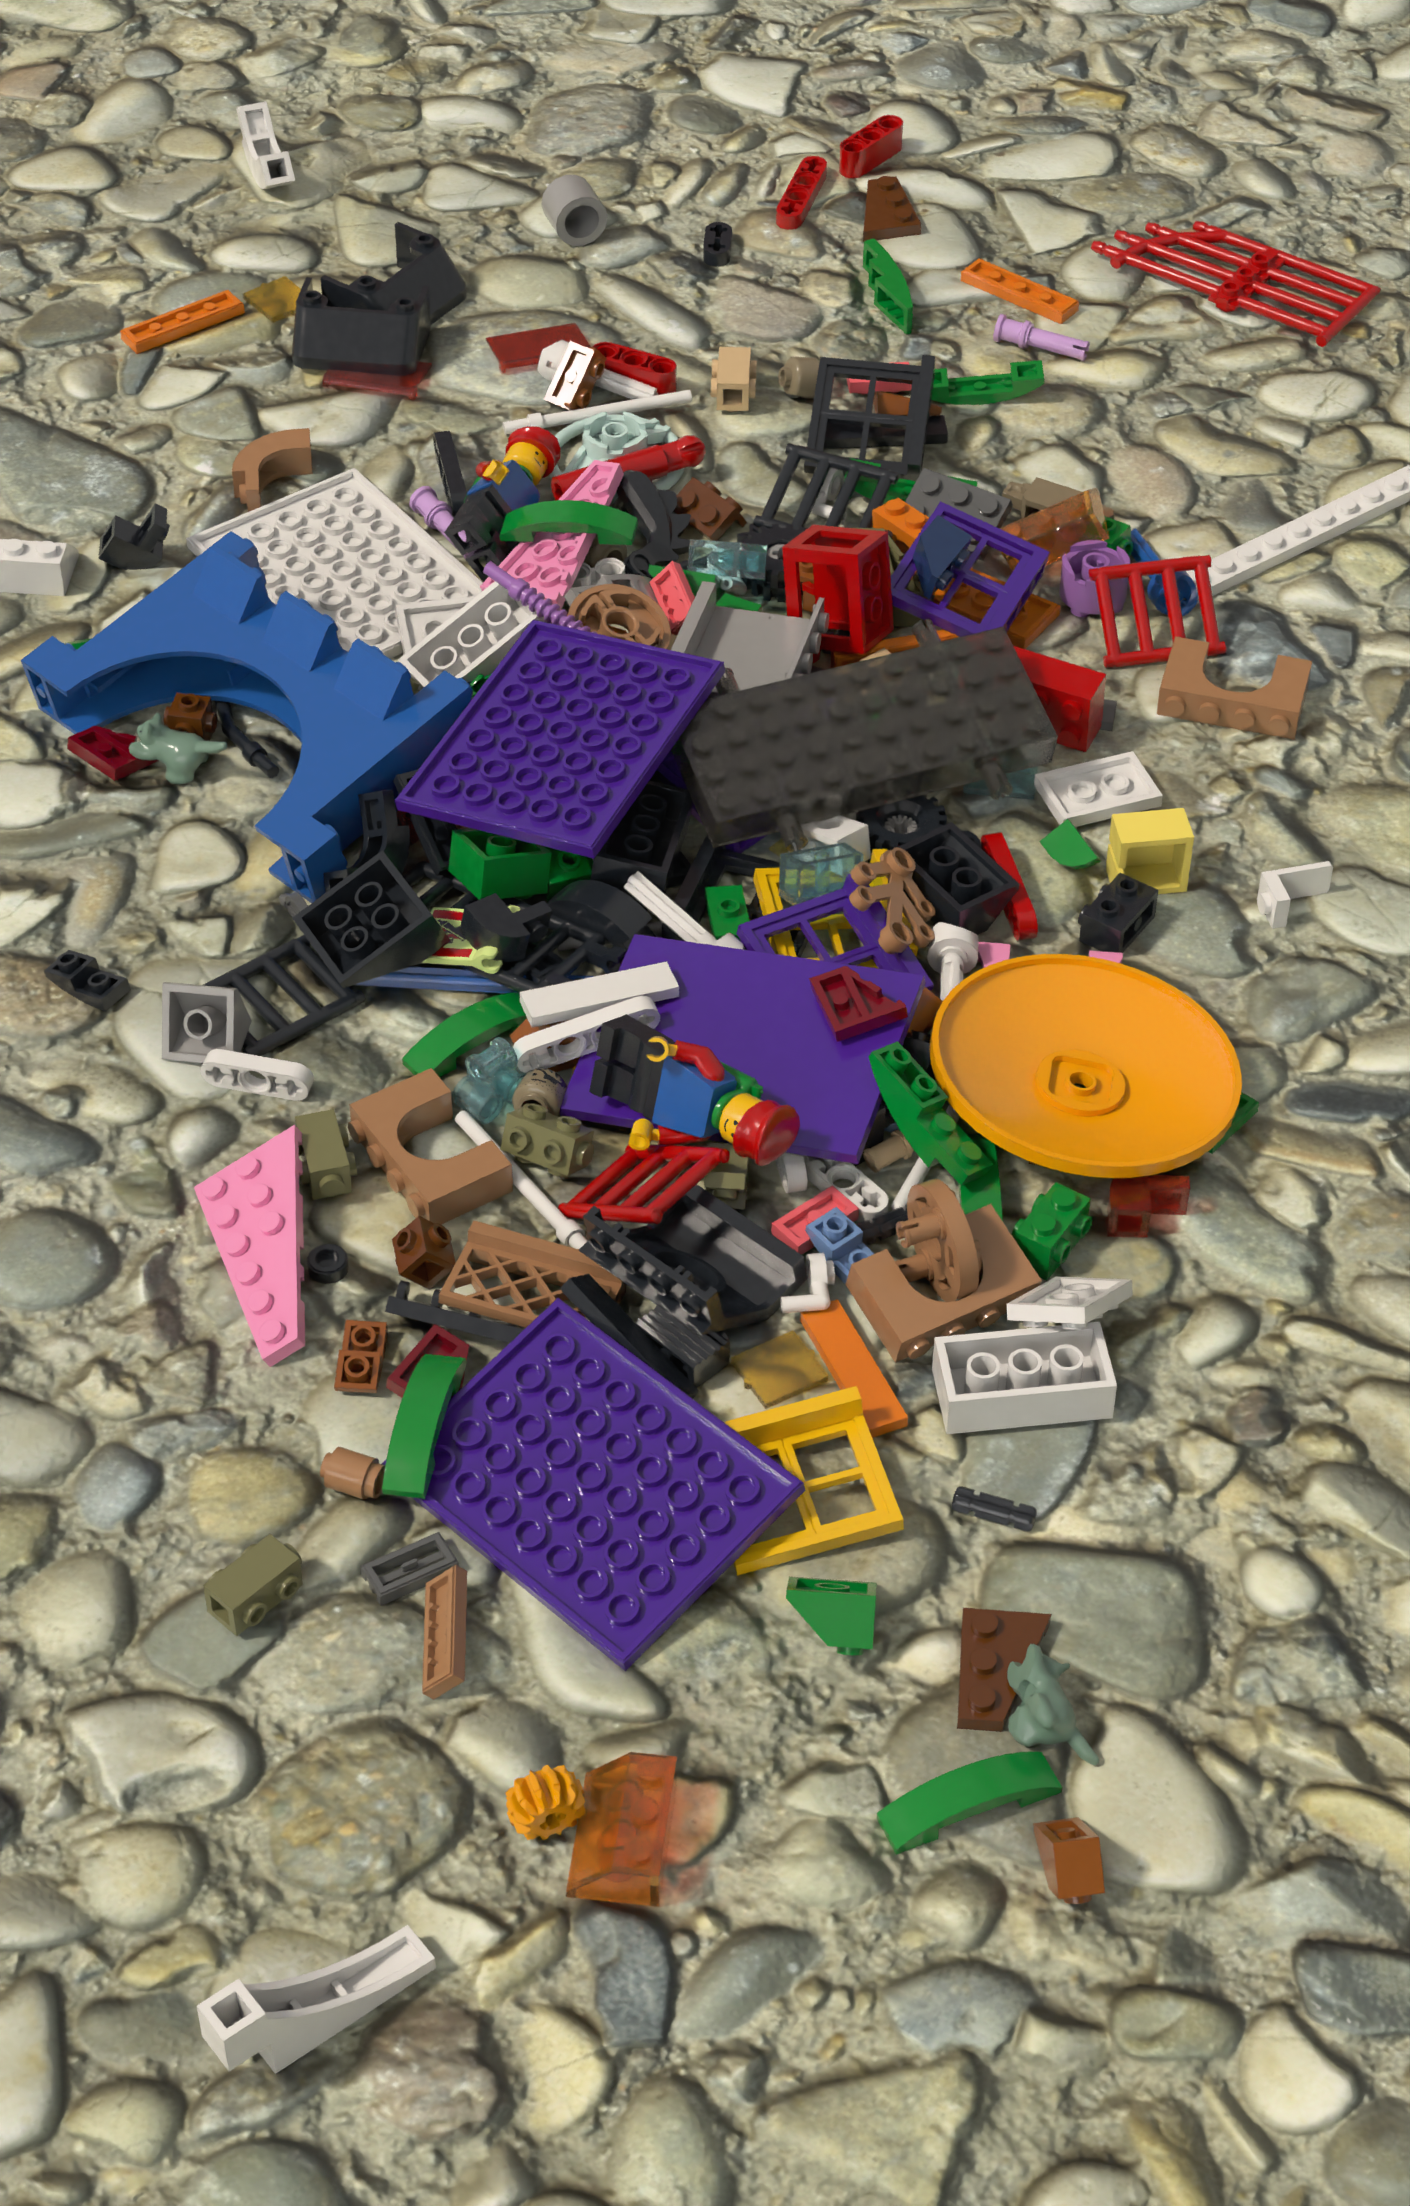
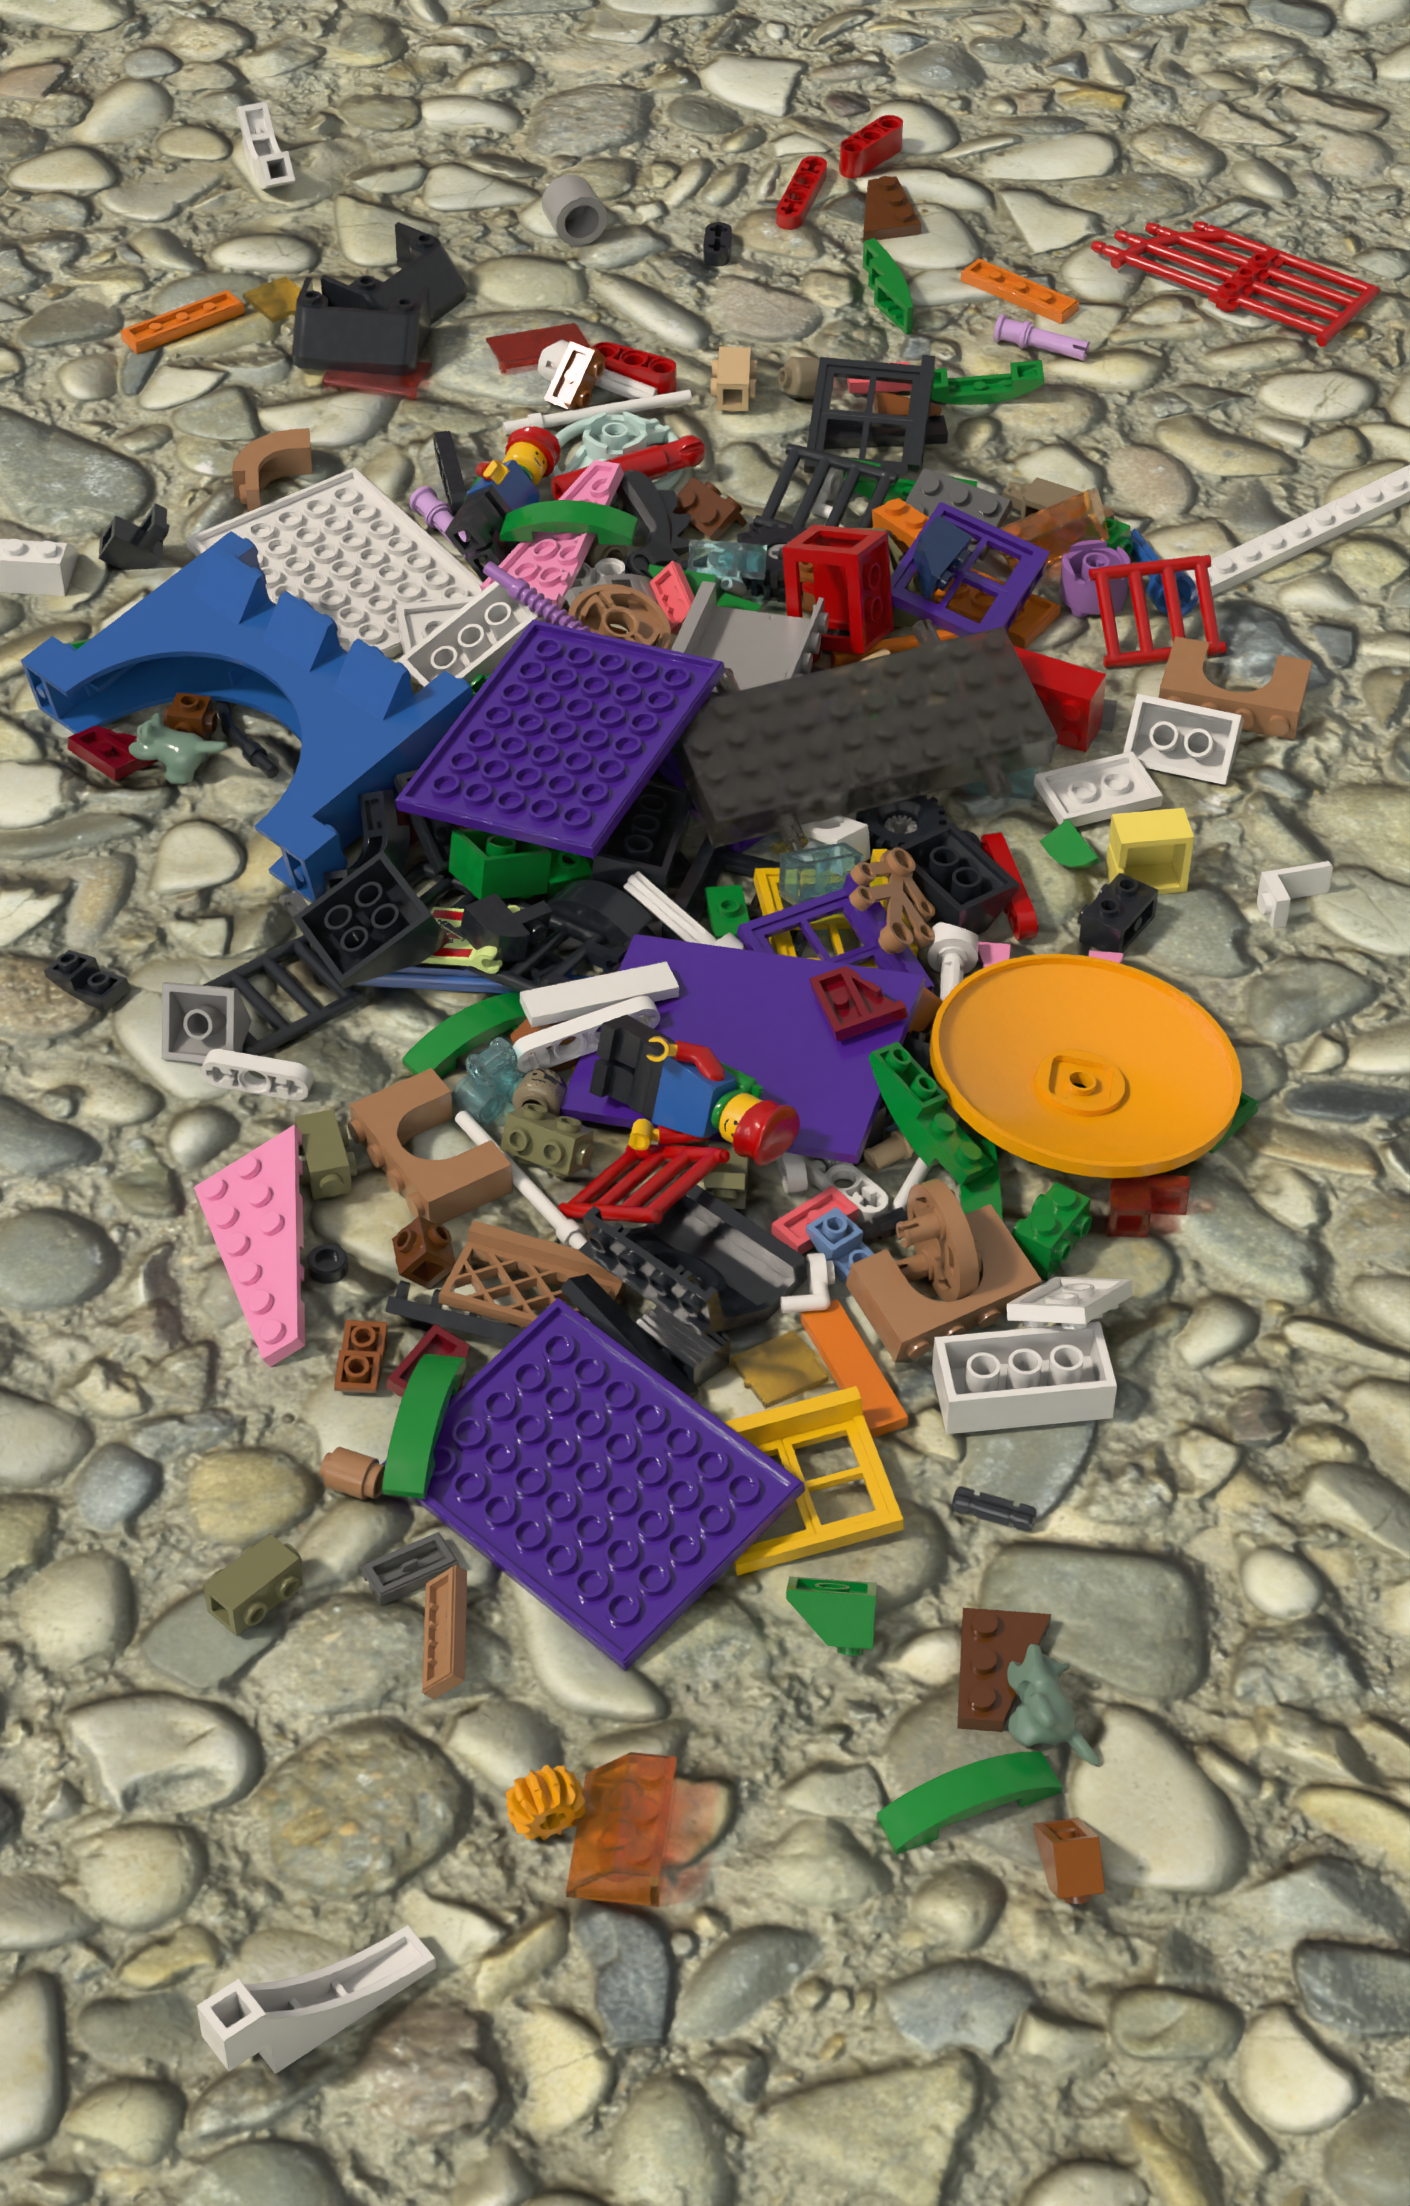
(1184, 738): none -> white slope

